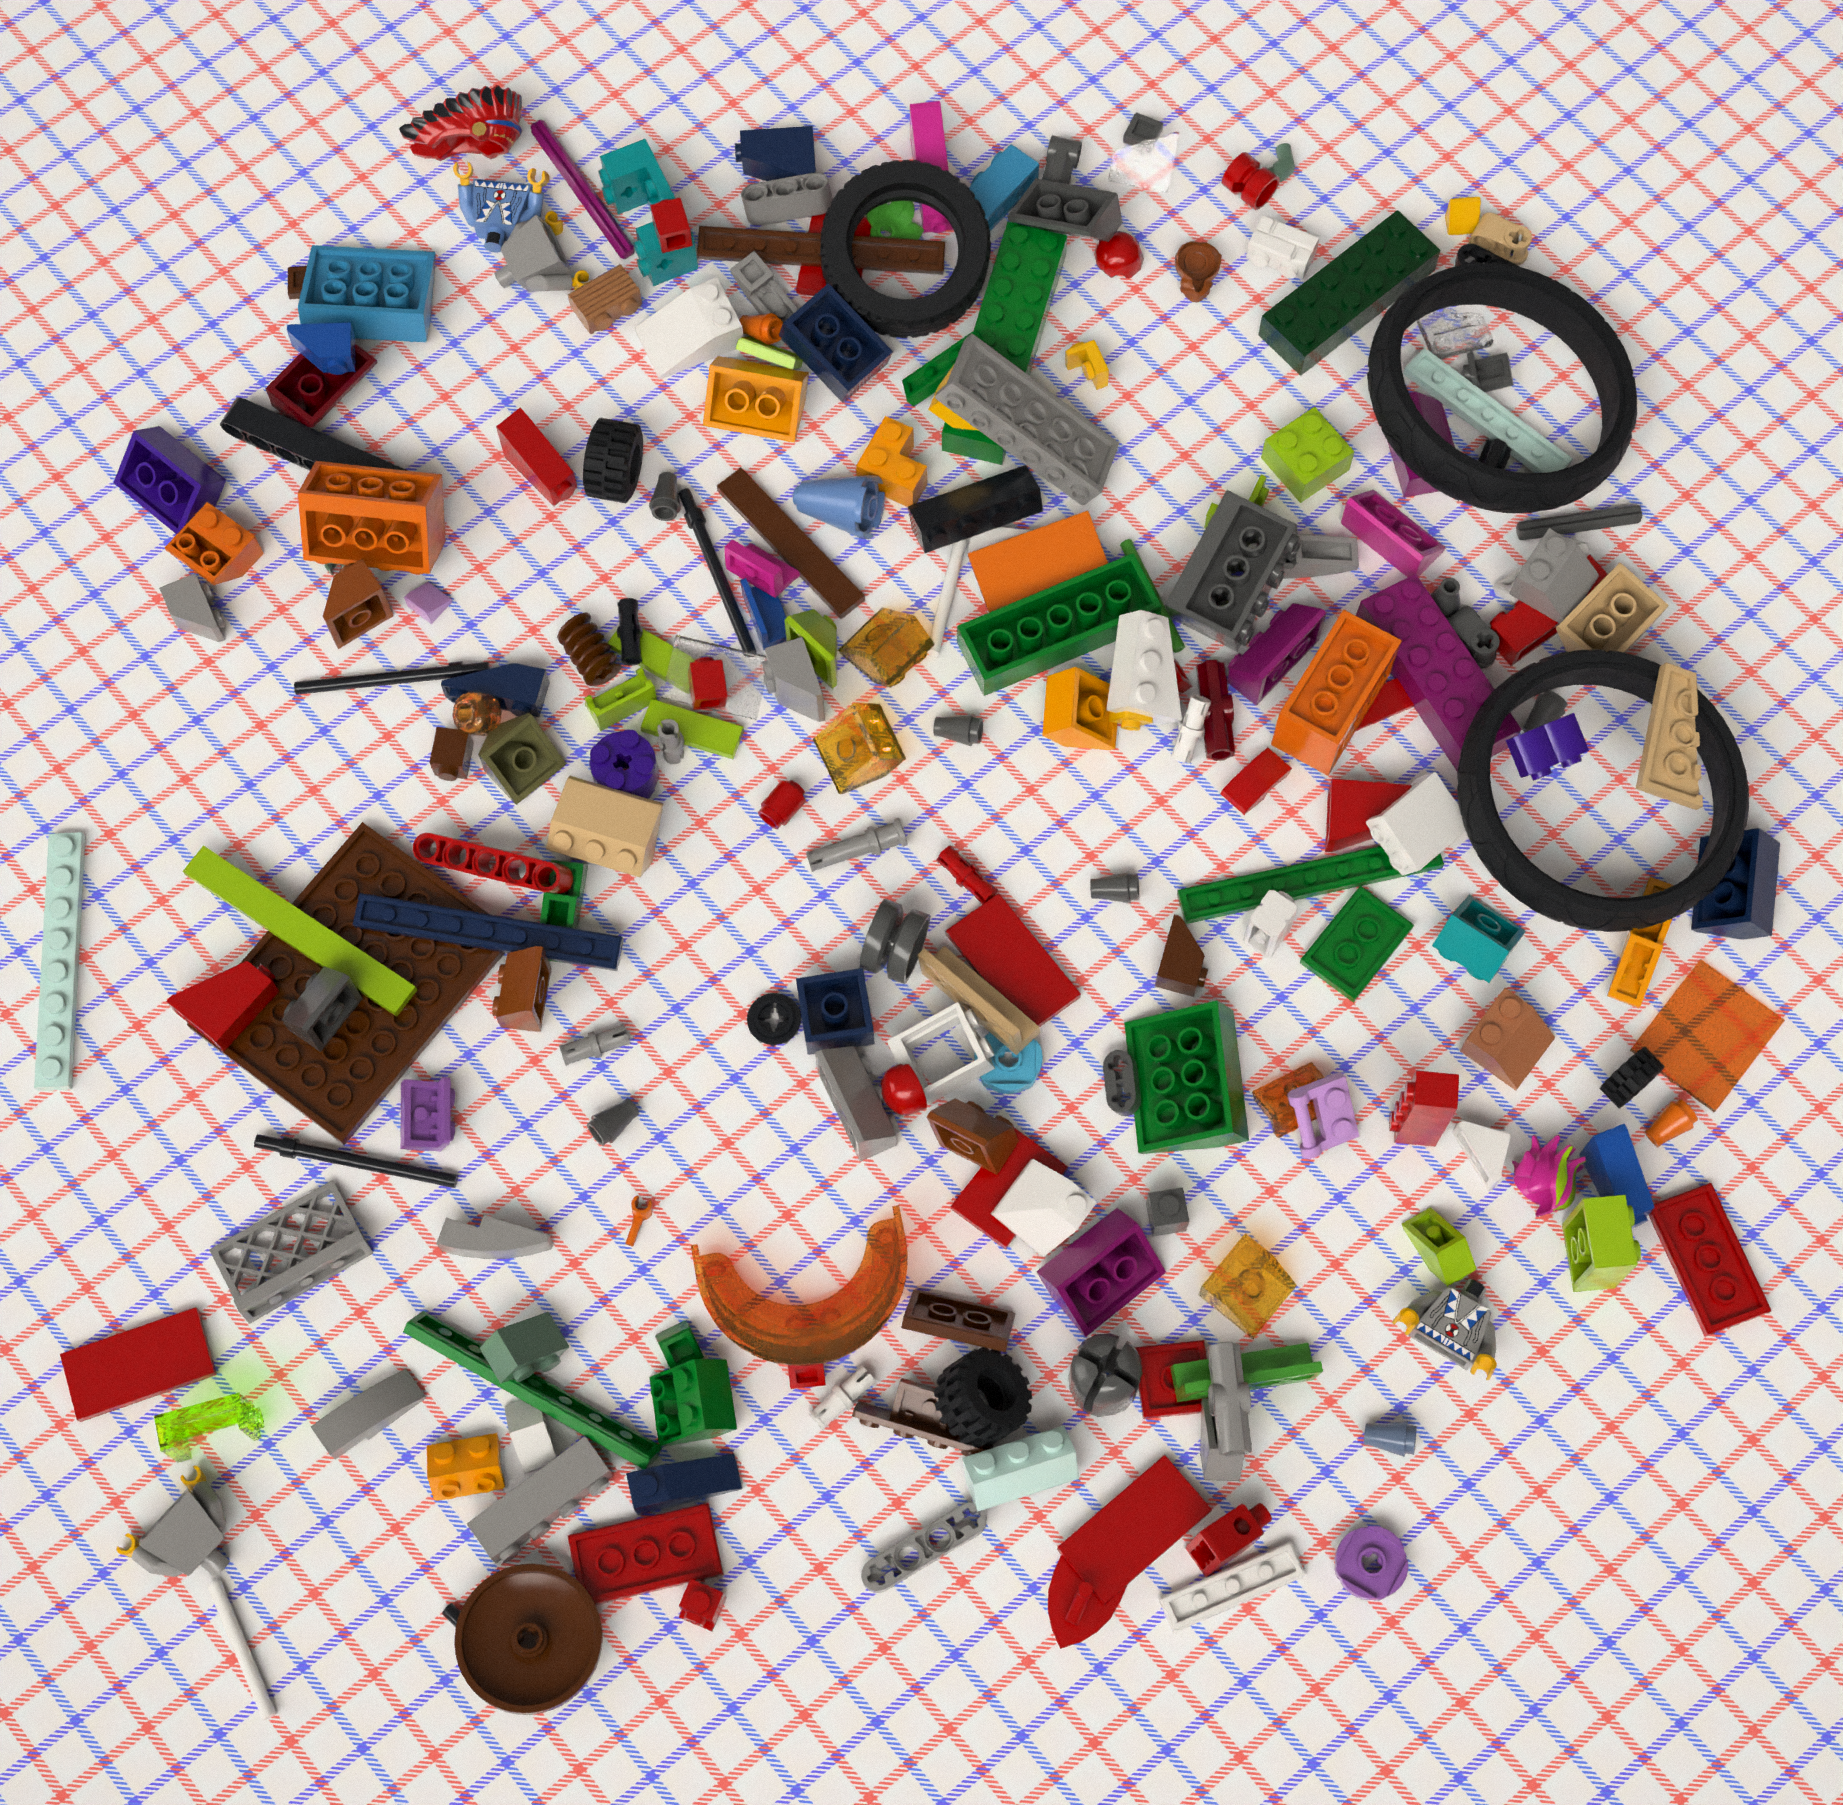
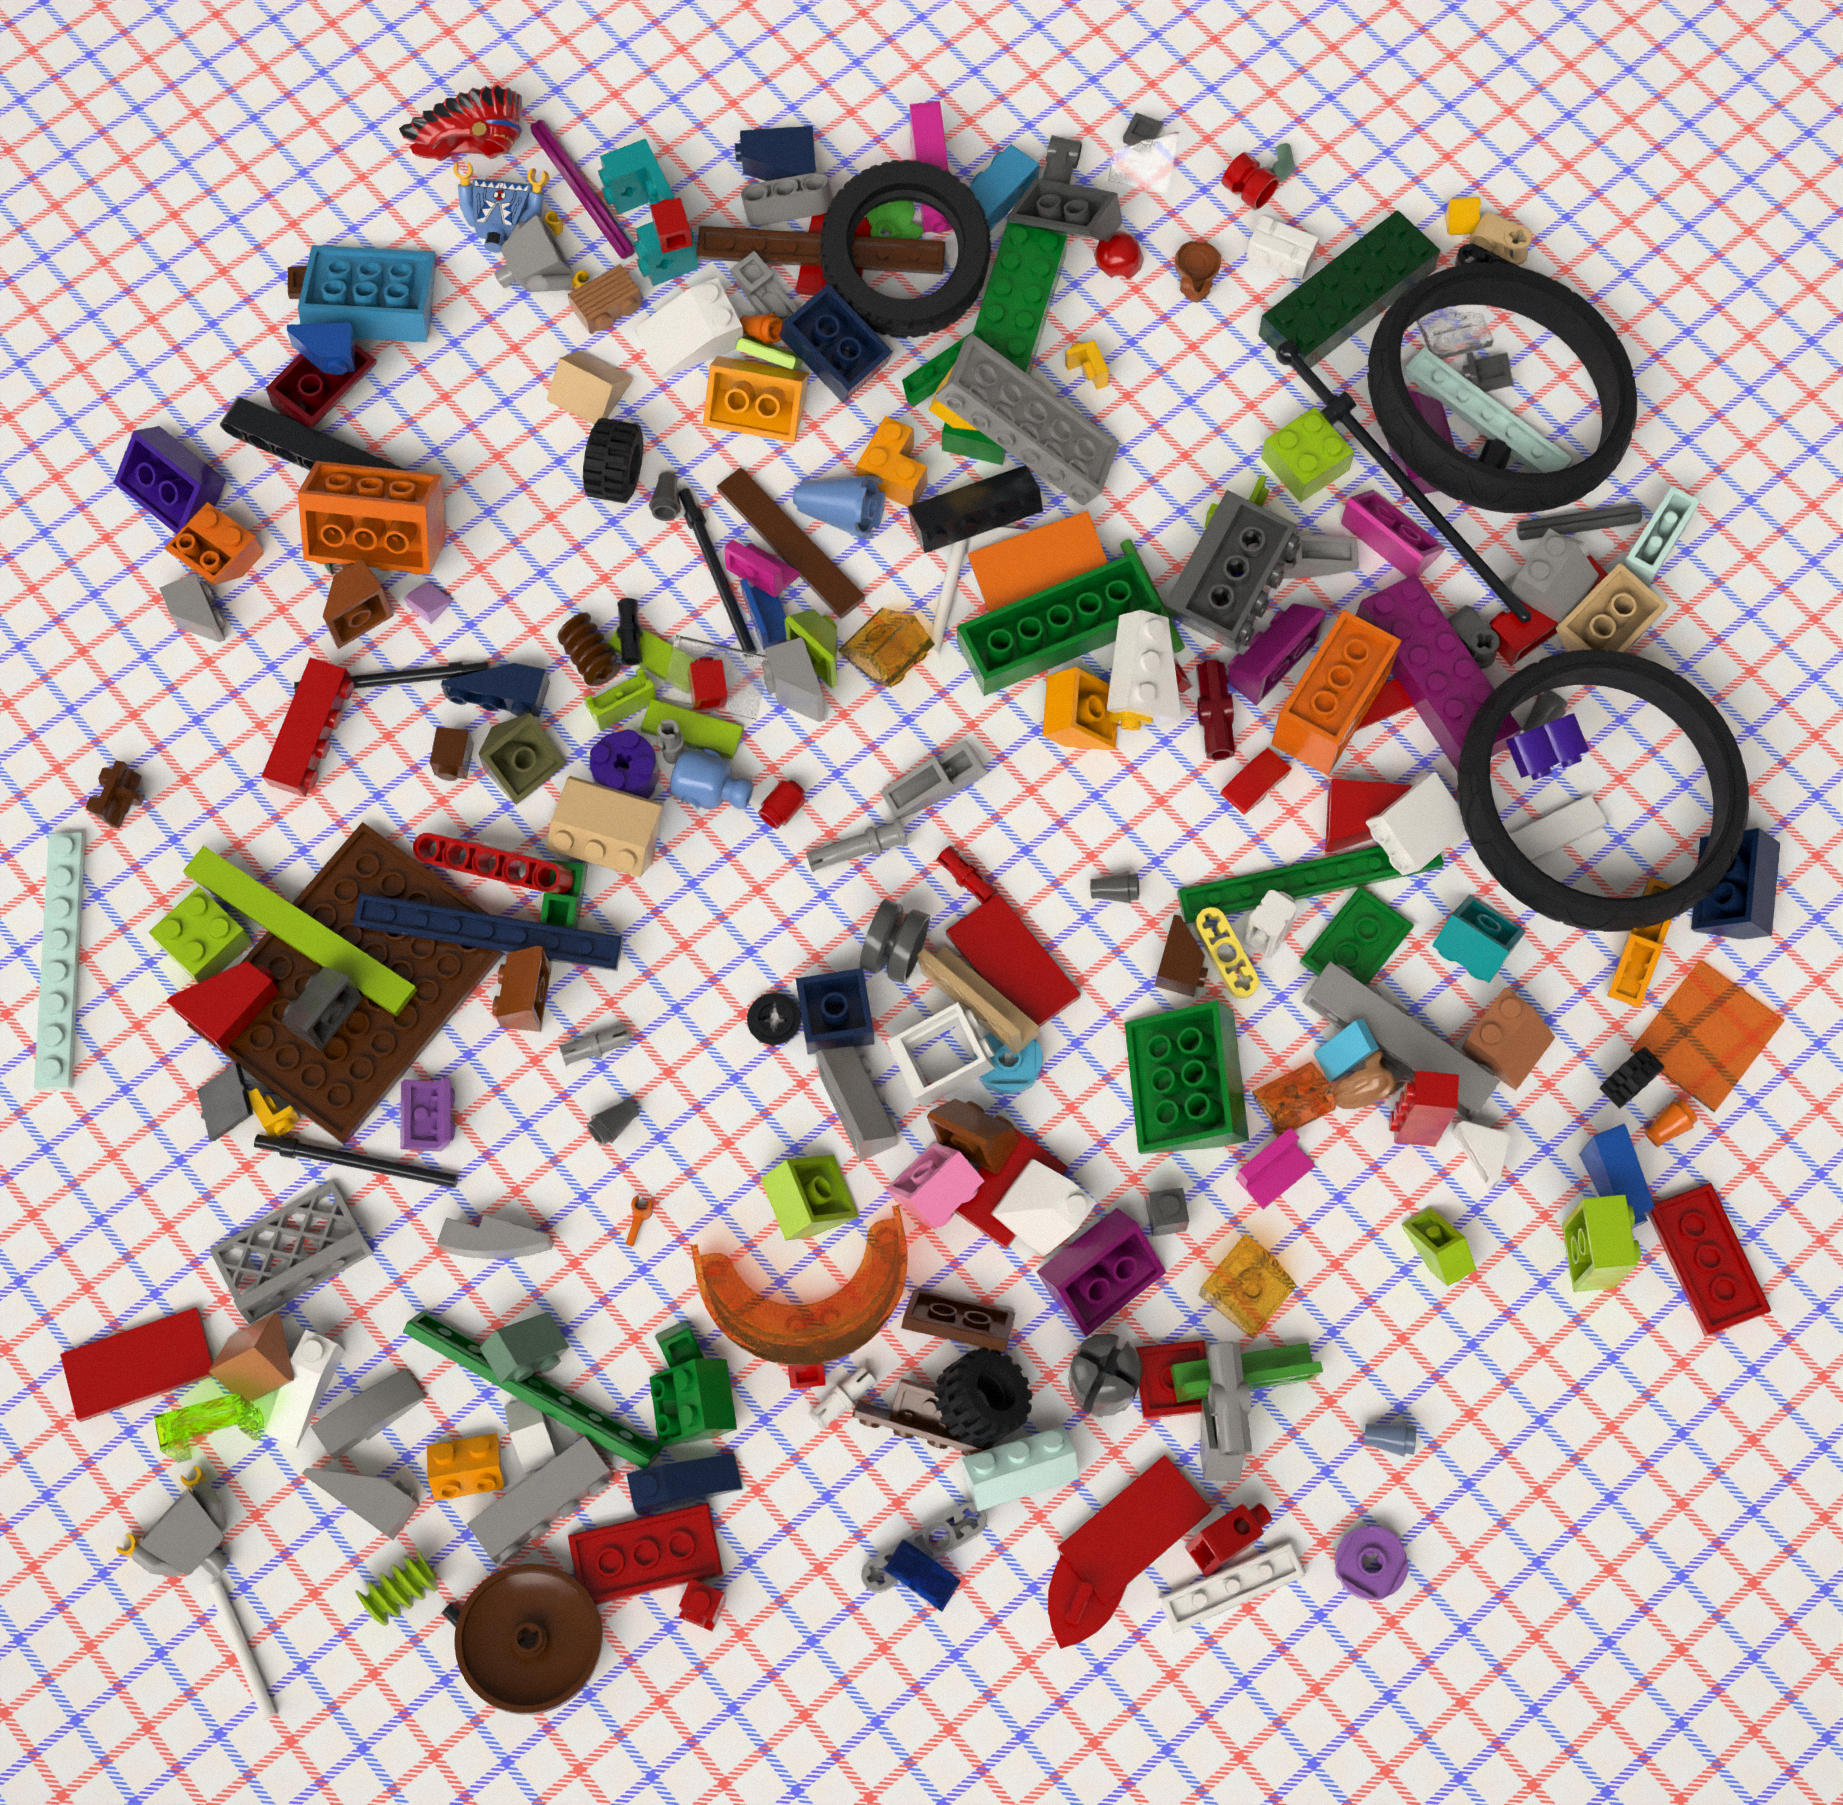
(118, 794): none -> reddish brown hips
(200, 936): none -> lime brick
(225, 1102): none -> piece
(255, 1360): none -> nougat slope
(267, 1112): none -> yellow bracket
(297, 1401): none -> white slope
(308, 727): none -> red brick
(371, 1498): none -> light grey slope
(398, 1588): none -> lime piece
(476, 713): clear orange head -> none
(536, 457): red slope -> none
(587, 386): none -> tan slope
(707, 781): none -> medium blue piece
(809, 1196): none -> lime slope
(859, 747): clear yellow slope -> none
(903, 1090): red hair -> none
(922, 1575): none -> clear blue slope
(934, 780): none -> light grey slope
(936, 1185): none -> bright pink slope
(961, 728): dark grey cone -> none
(1129, 1082): dark grey beam -> none
(1191, 728): white pin -> none
(1245, 971): none -> light yellow beam
(1274, 1169): none -> dark pink panel
(1332, 1110): lavender plate -> none
(1338, 410): none -> black bar
(1346, 1050): none -> medium azure tile
(1366, 1085): none -> medium nougat piece
(1399, 1037): none -> light grey brick
(1447, 596): dark grey cone -> none
(1454, 1326): torso -> none
(1548, 1175): dark pink hair -> none
(1559, 829): none -> white tile
(1661, 534): none -> light aqua brick
(1671, 740): tan wing -> none

